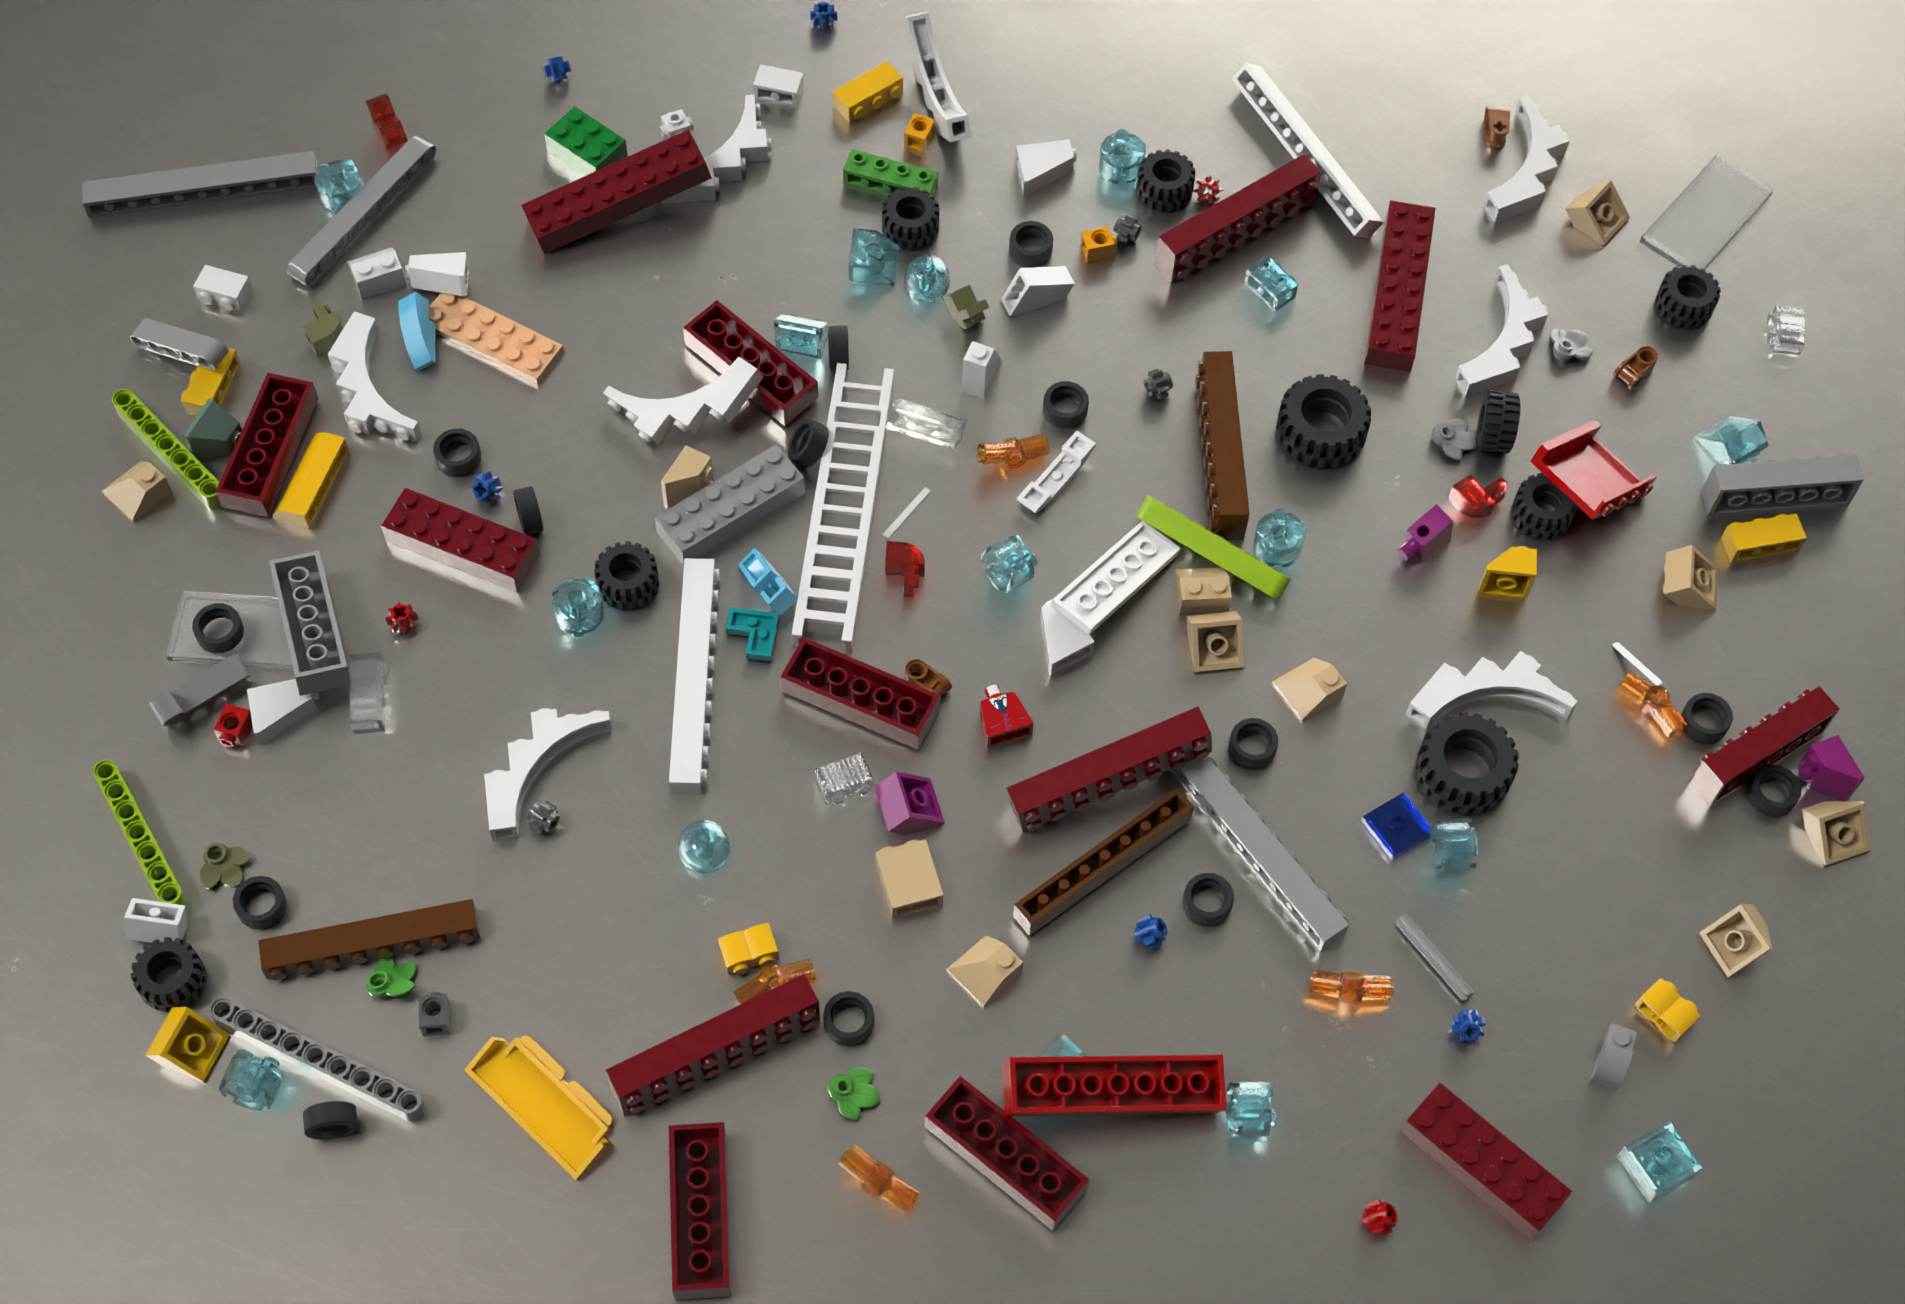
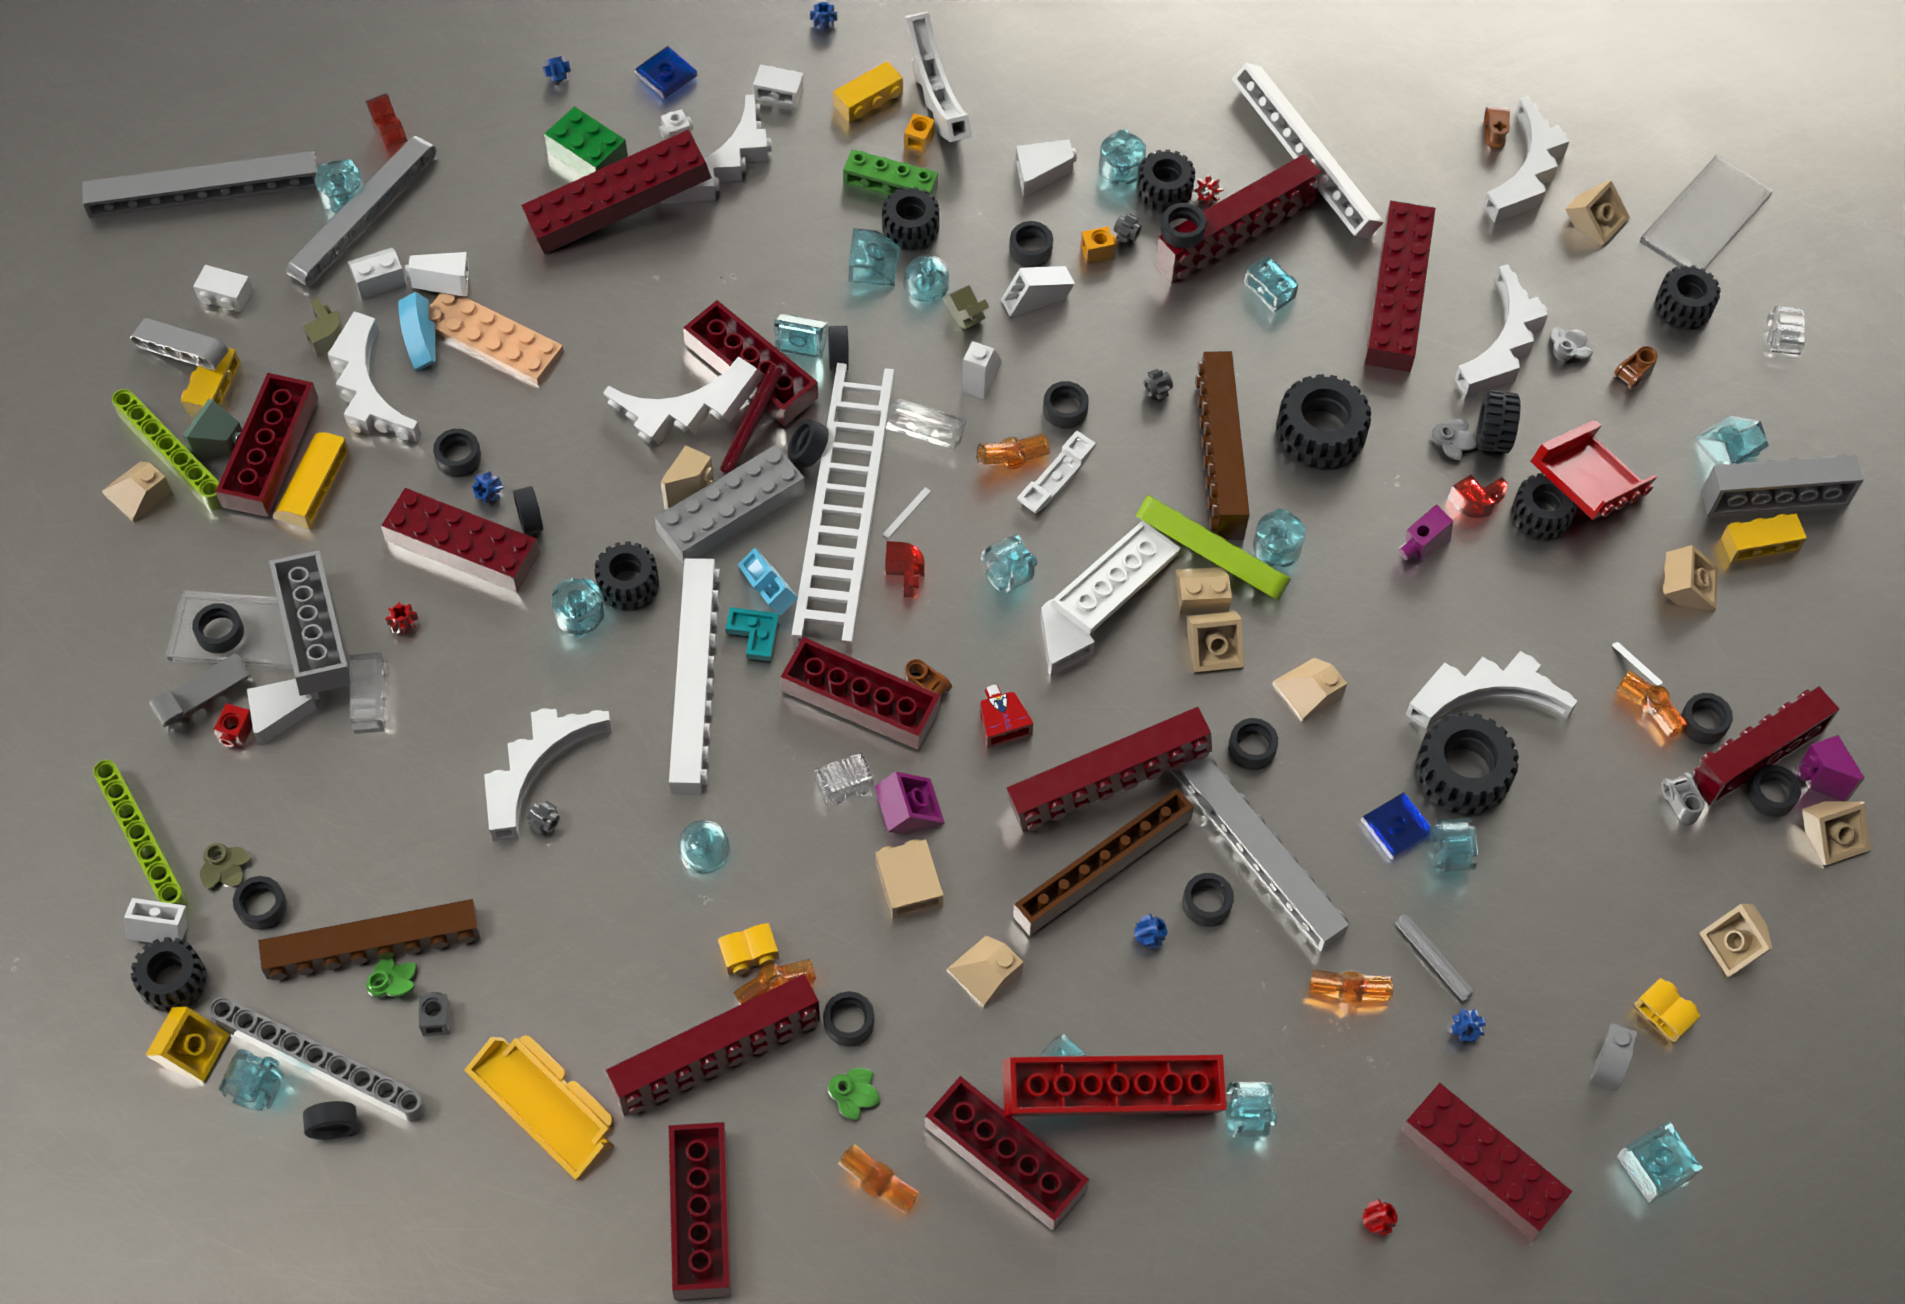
(665, 72): none -> clear blue plate
(751, 419): none -> dark red axle
(1183, 211): none -> black tyre
(1510, 574): yellow slope -> none
(1683, 793): none -> light grey piece

